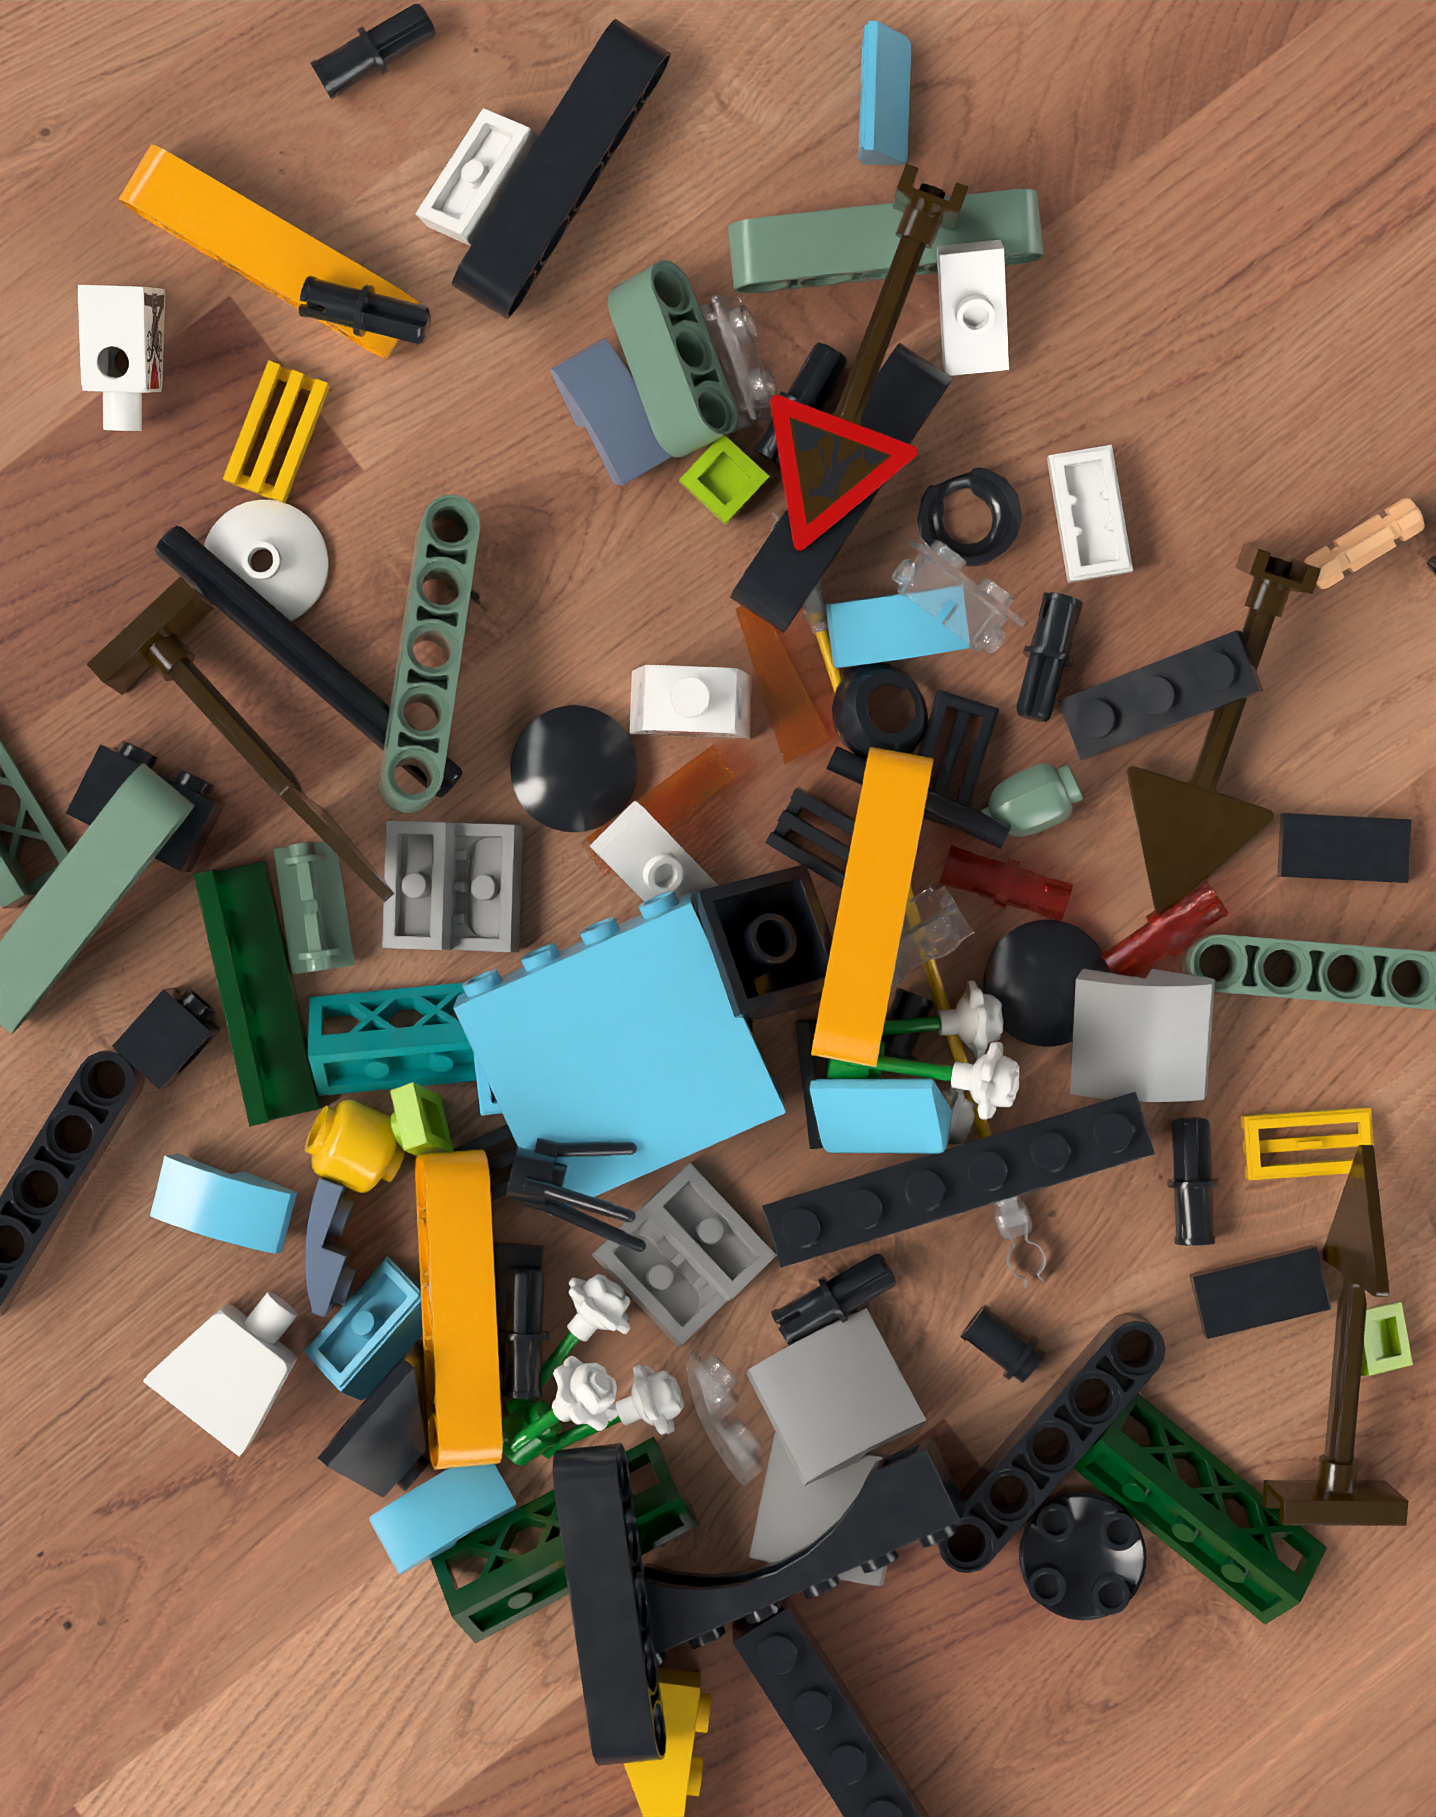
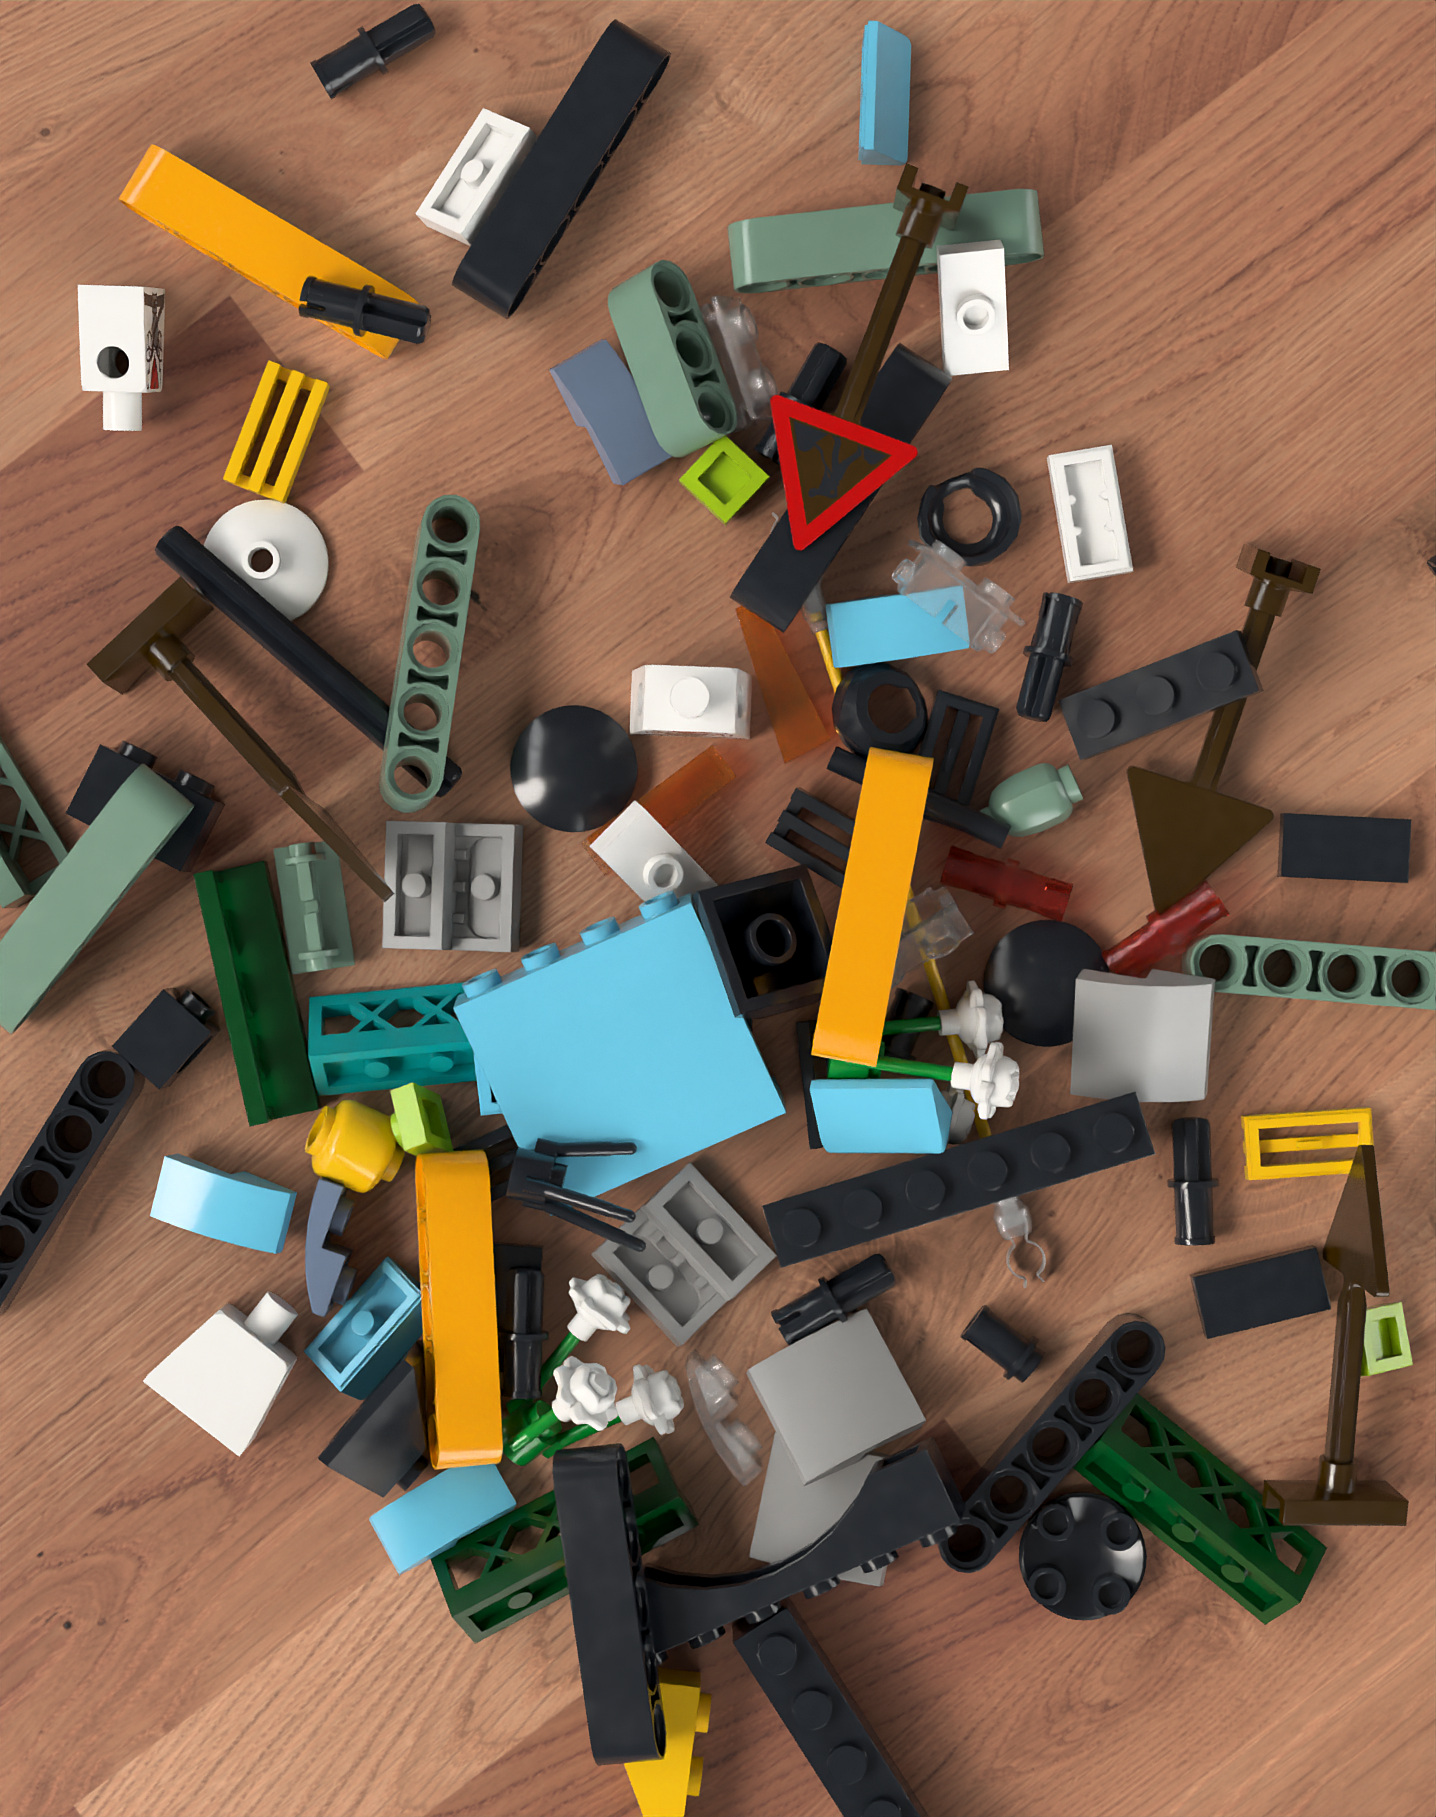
(1366, 542): light nougat axle -> none

